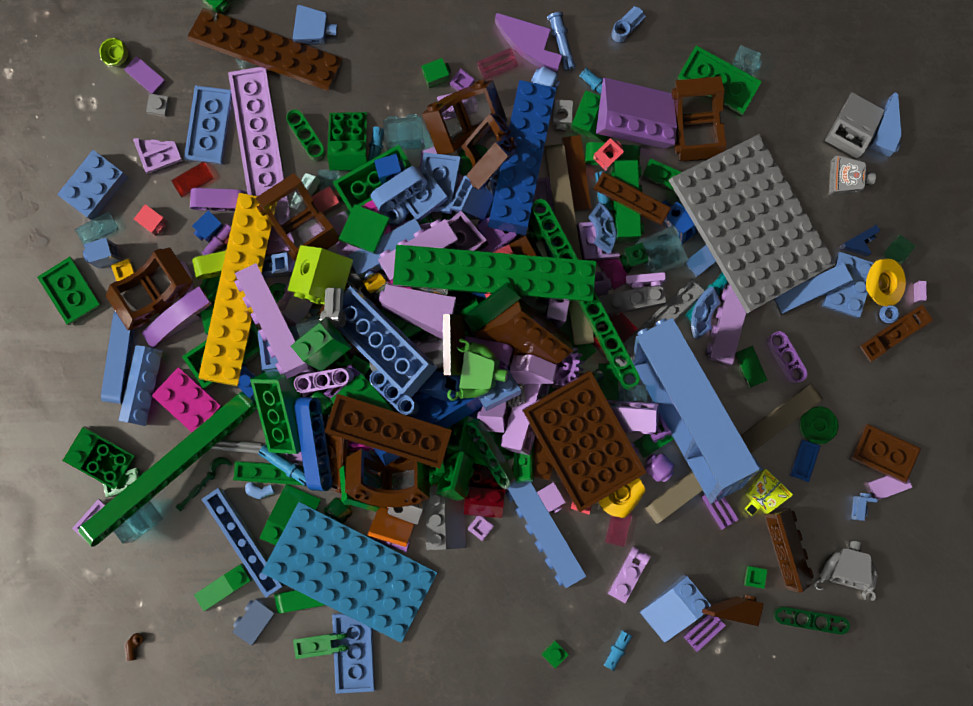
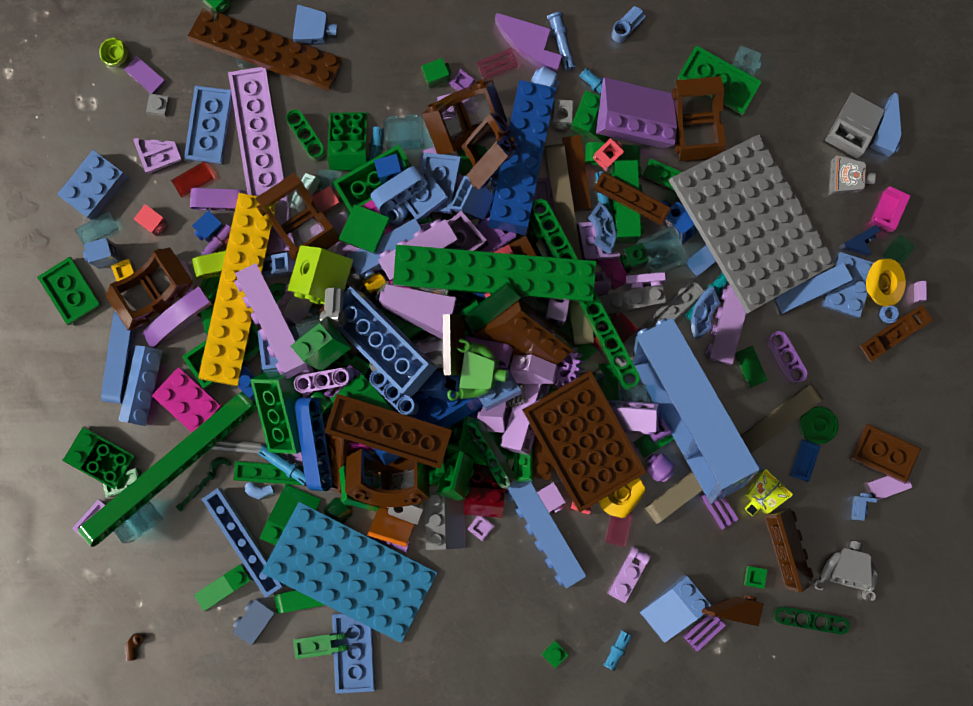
(890, 209): none -> dark pink panel

